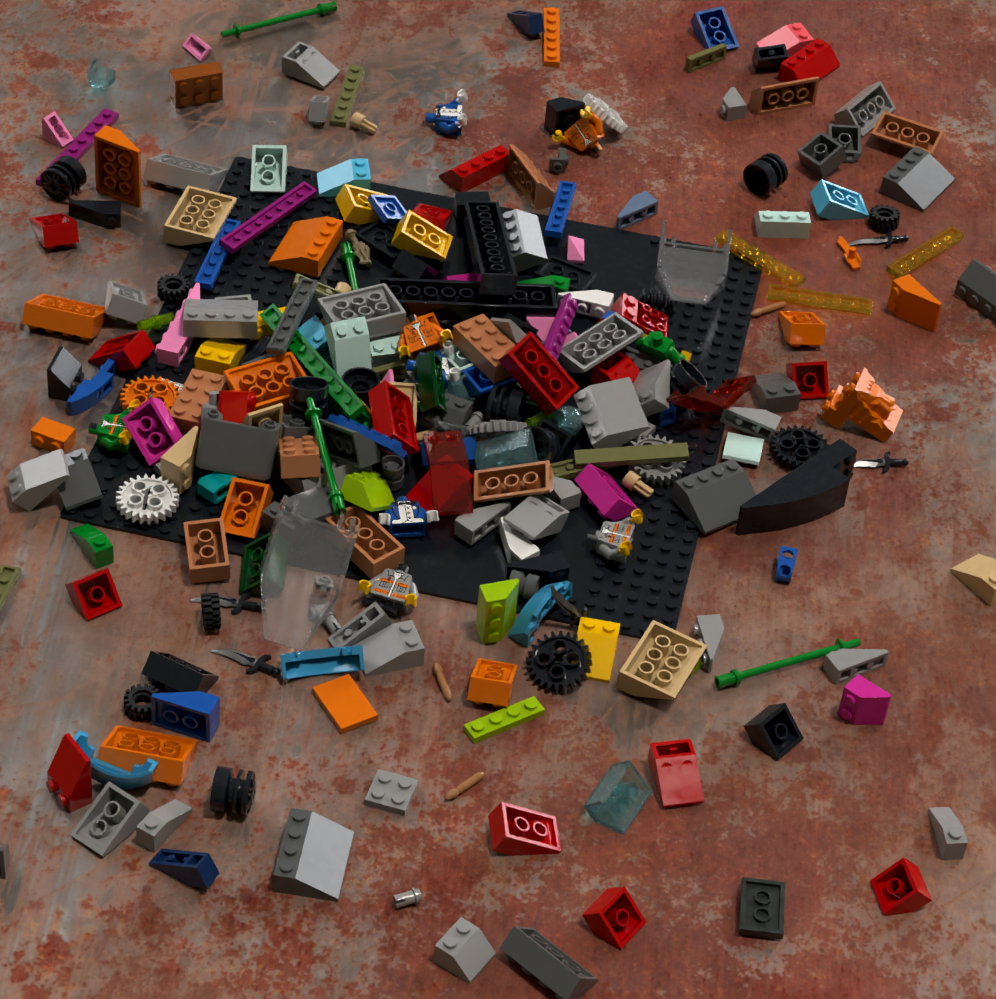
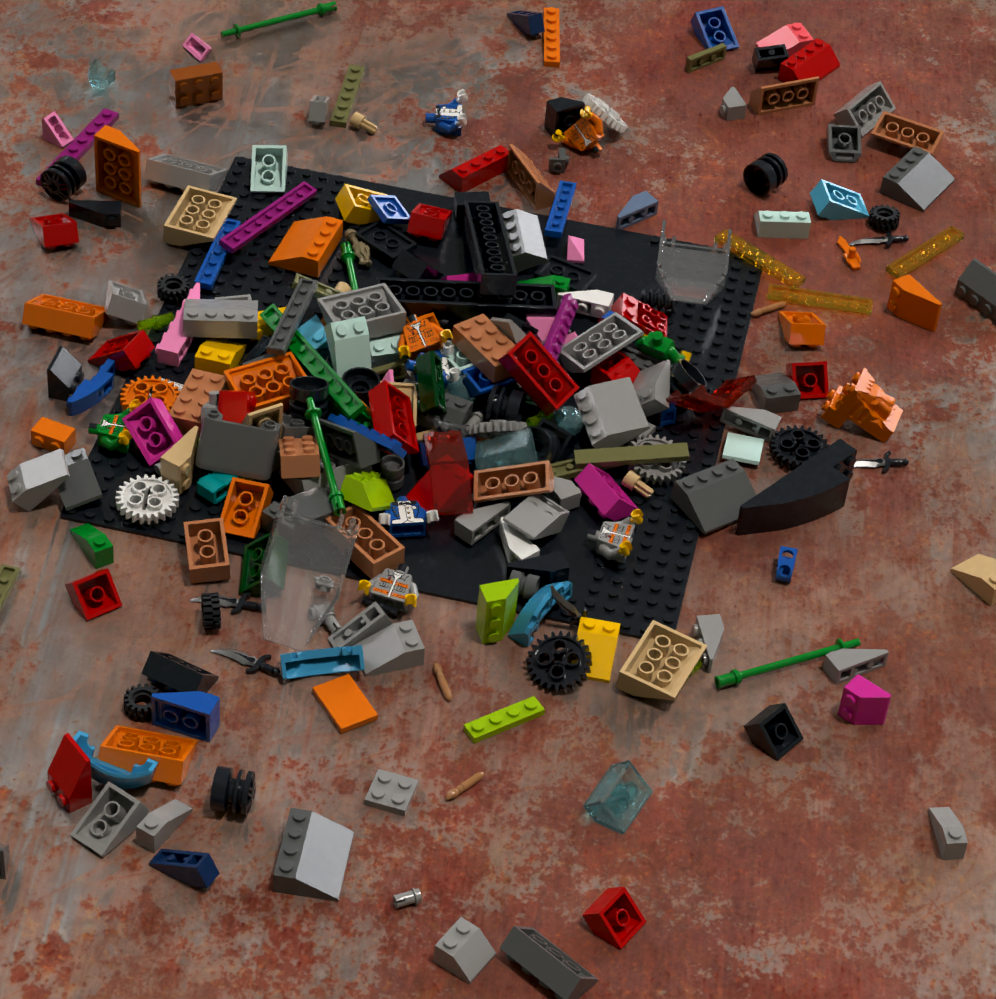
(308, 65): light grey slope -> none
(351, 172): medium azure slope -> none
(421, 237): yellow slope -> none
(492, 682): orange slope -> none
(523, 831): red slope -> none
(675, 772): red slope -> none
(762, 908): pearl dark grey plate -> none
(822, 154): dark grey brick -> none
(900, 888): red slope -> none

